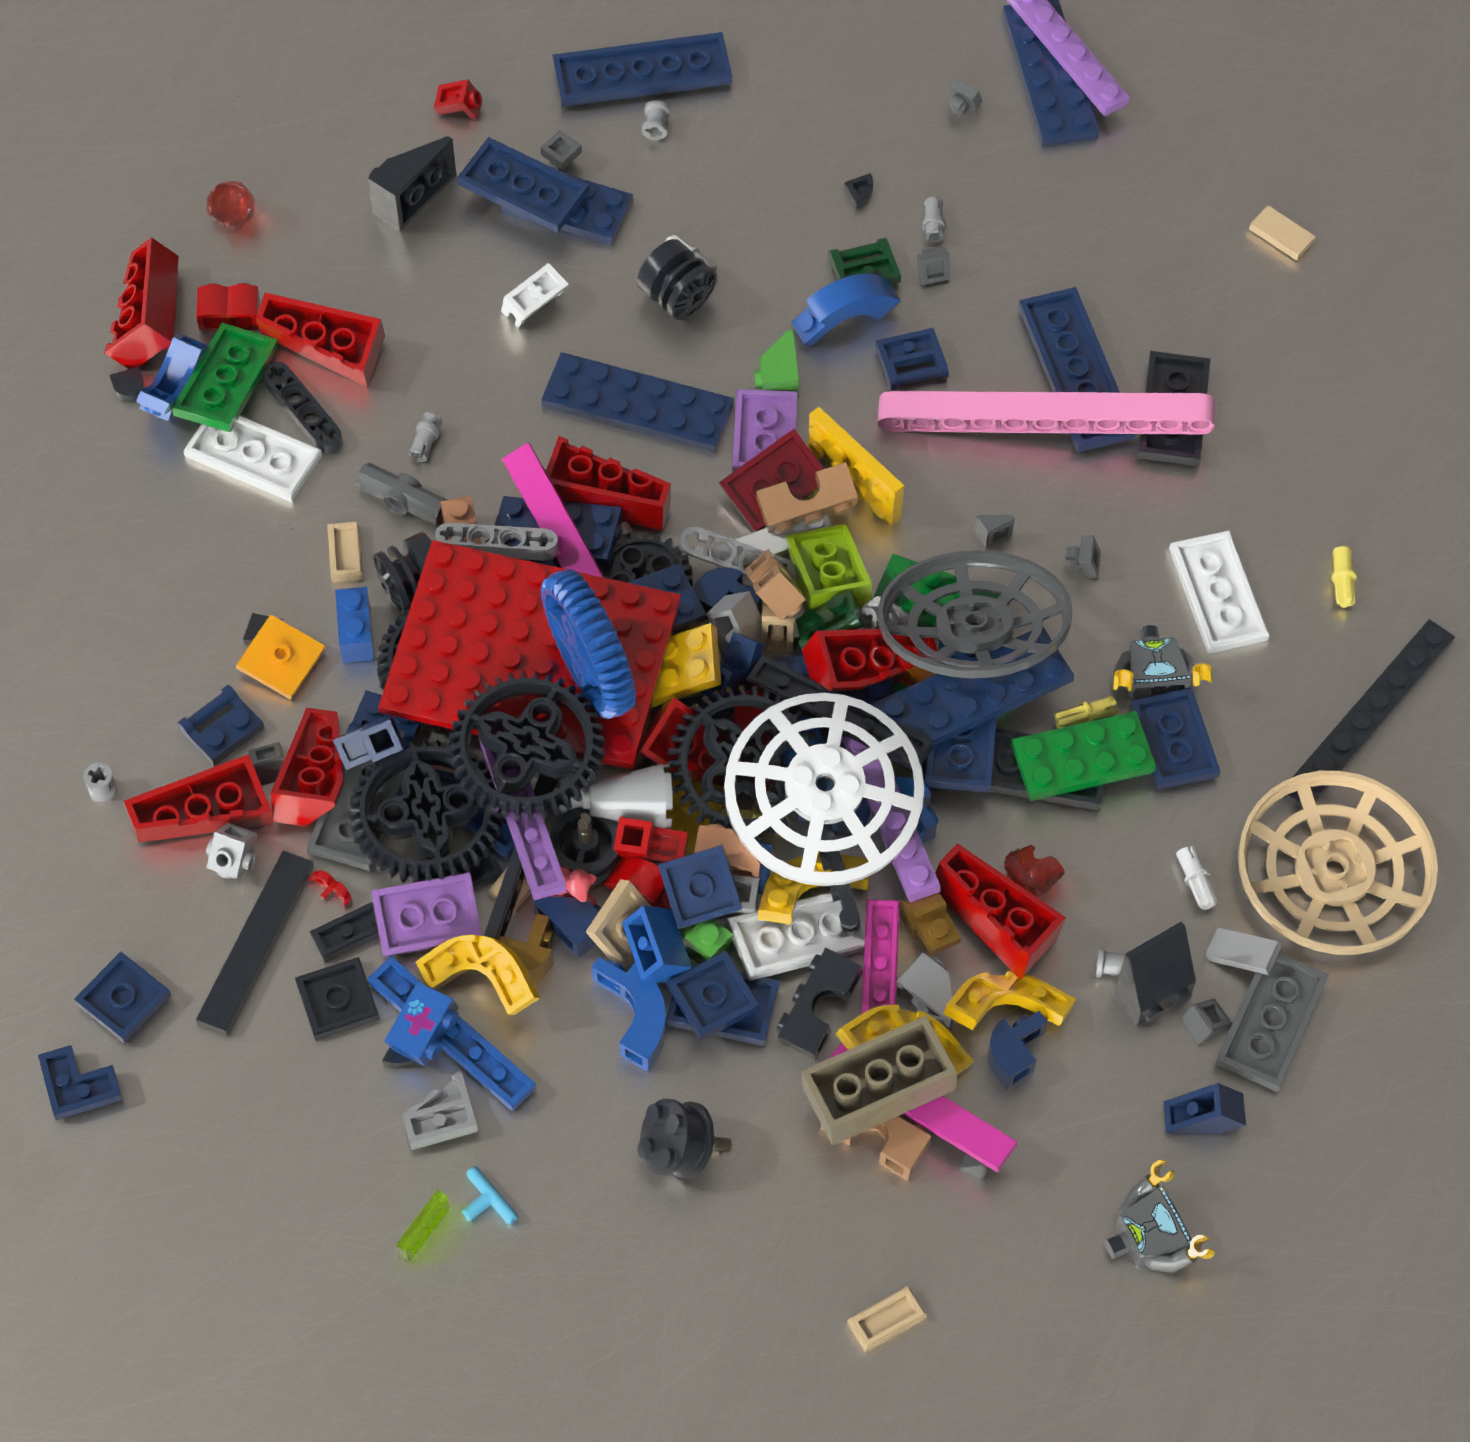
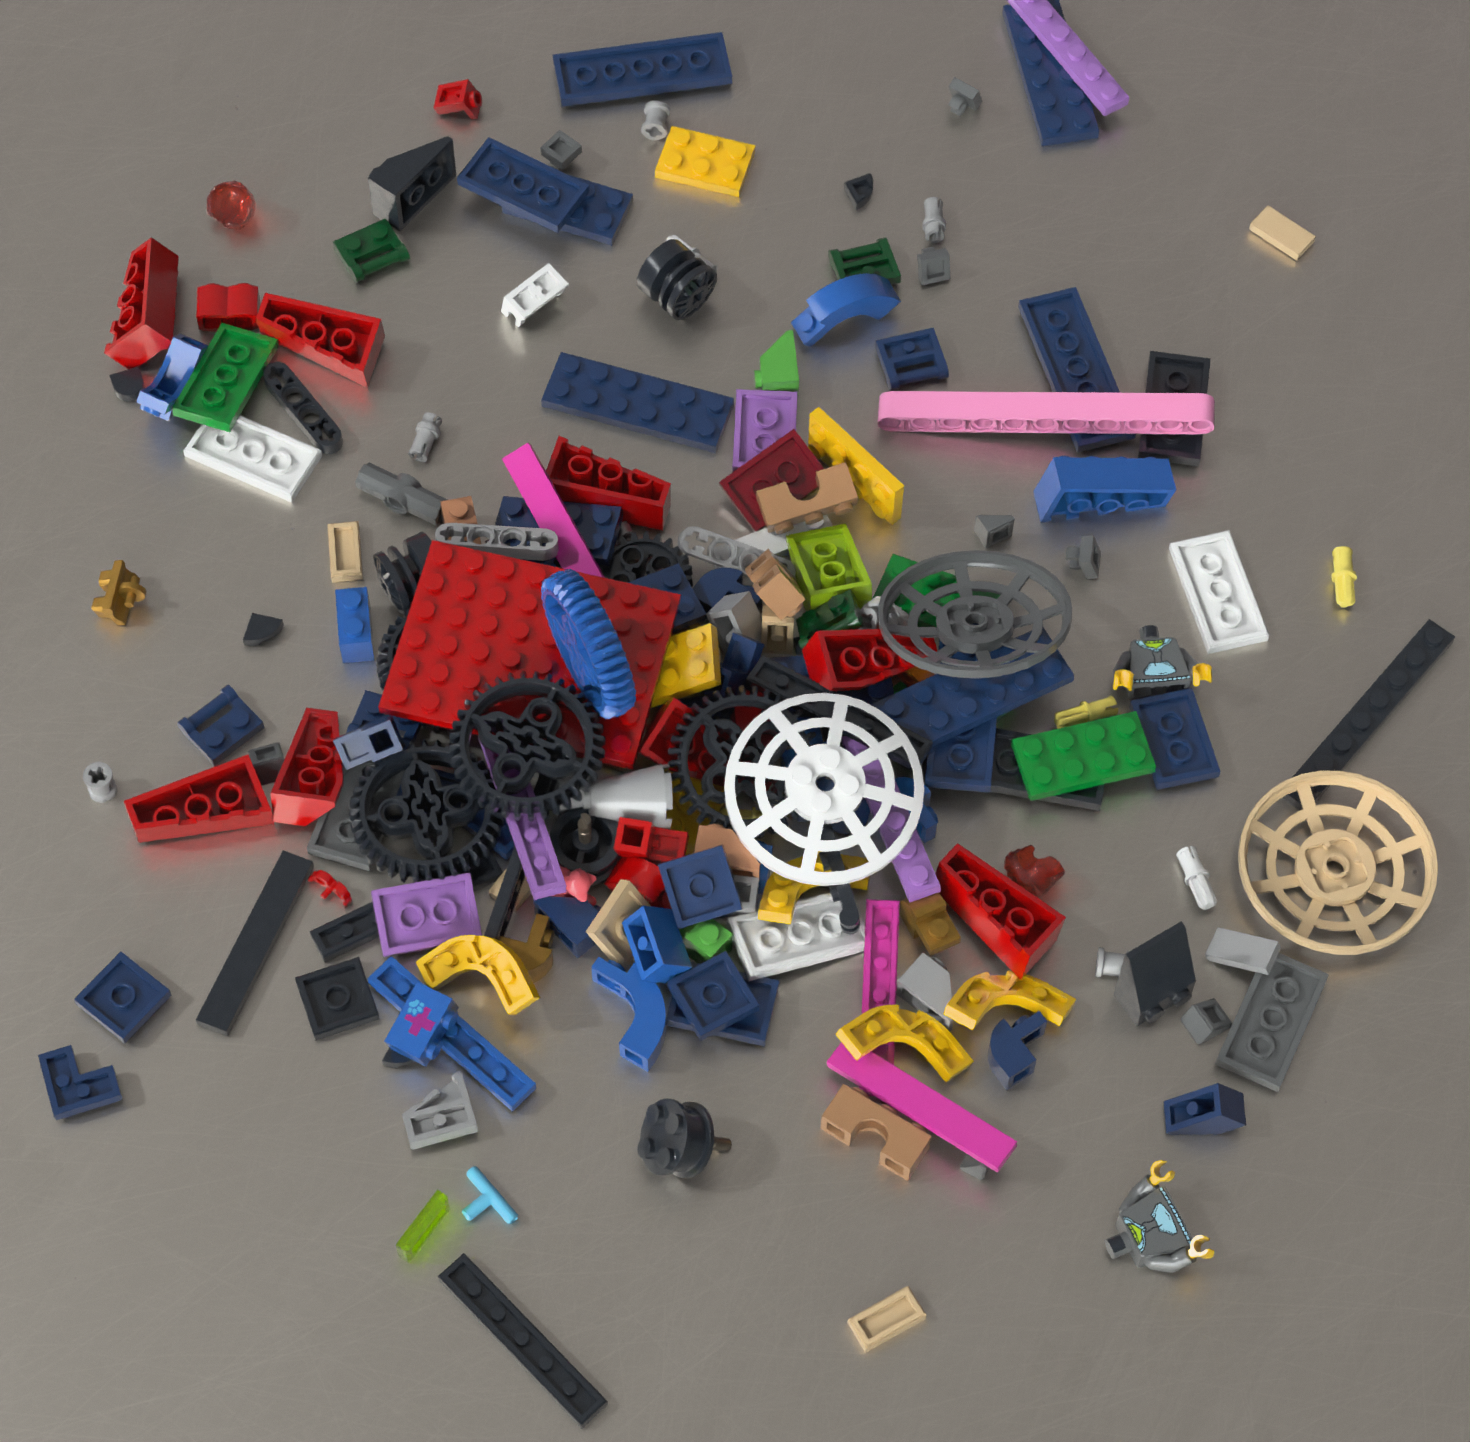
(121, 593): none -> pearl gold hips
(231, 851): light grey brick -> none
(280, 657): light orange plate -> none
(367, 244): none -> dark green plate
(523, 1340): none -> black tile
(705, 161): none -> yellow plate
(829, 976): black arch -> none
(879, 1080): dark tan brick -> none
(1103, 485): none -> blue wedge

